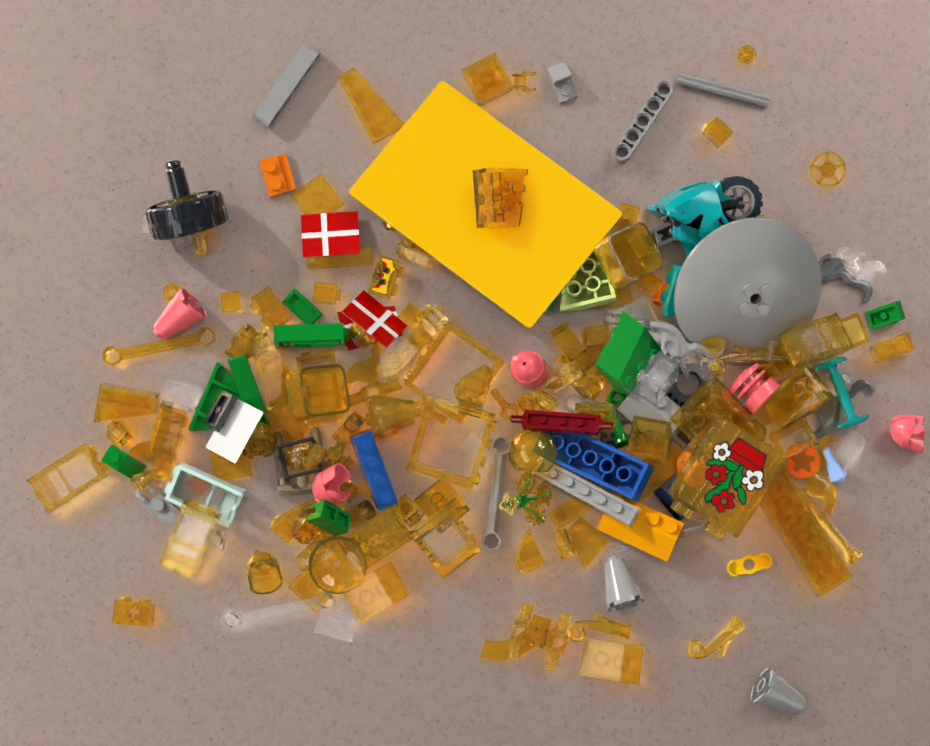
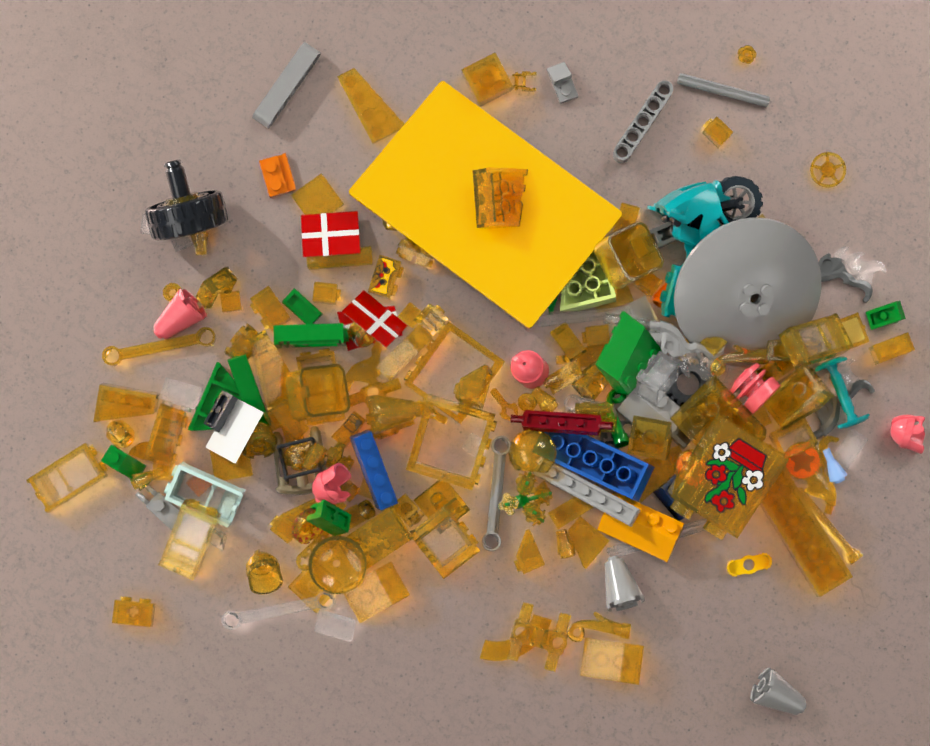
(219, 283): none -> clear yellow slope
(721, 641): clear yellow plant -> none

